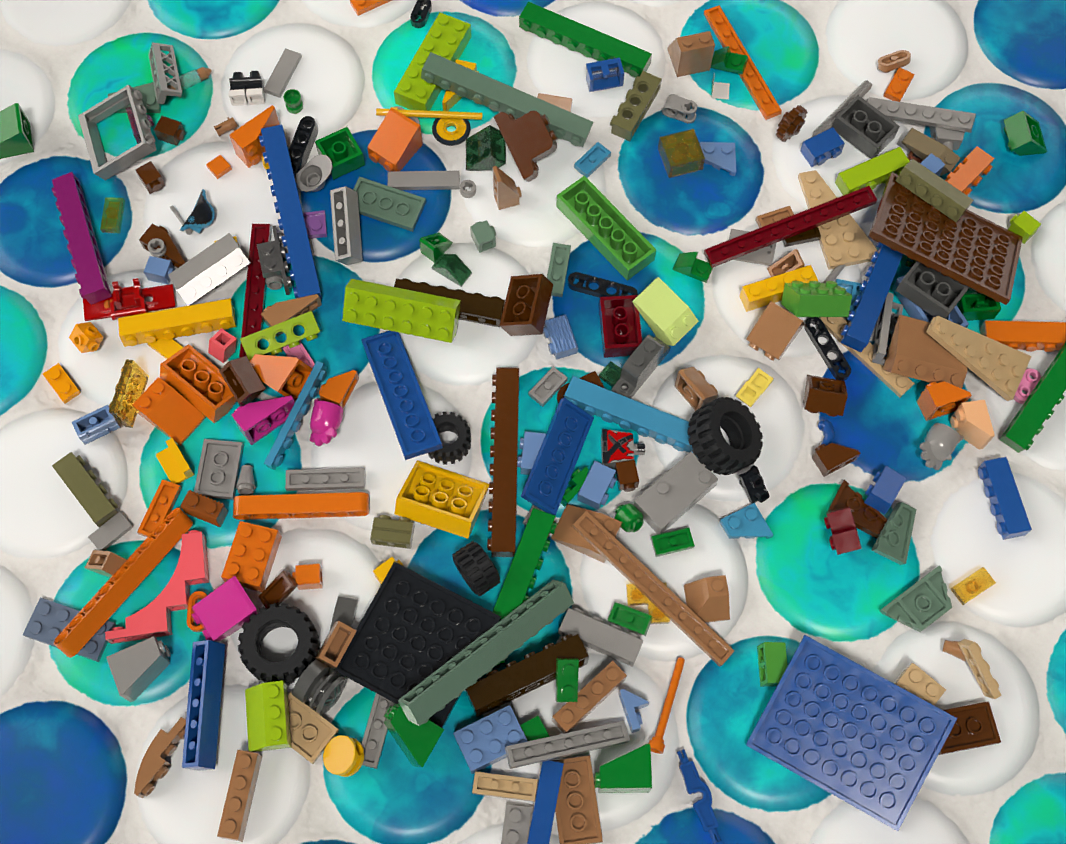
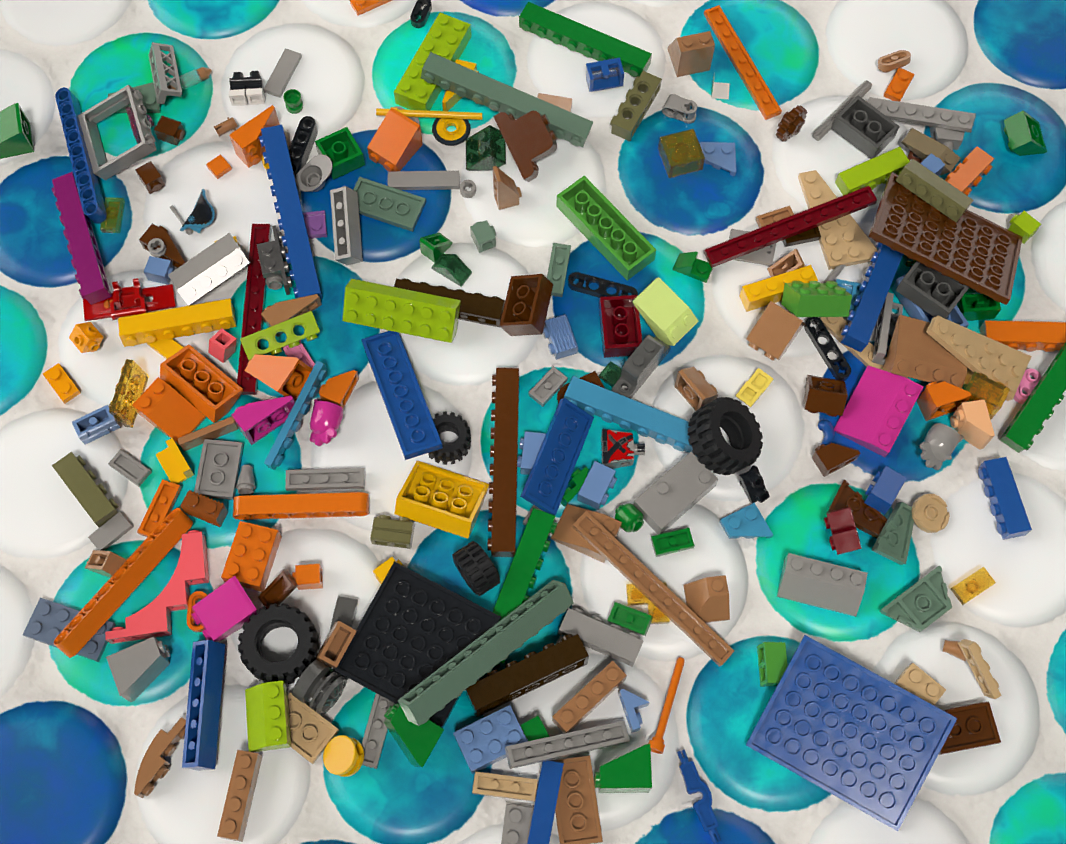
(85, 179): none -> blue beam
(129, 468): none -> light grey tile
(210, 432): none -> medium nougat tile
(242, 380): reddish brown slope -> none
(567, 680): green plate -> none
(592, 159): dark azure plate -> none
(627, 475): reddish brown brick -> none
(728, 61): green slope -> none
(822, 147): blue brick -> none
(822, 584): none -> light grey slope
(878, 409): none -> dark pink slope
(930, 513): none -> tan tile
(986, 389): none -> clear yellow brick

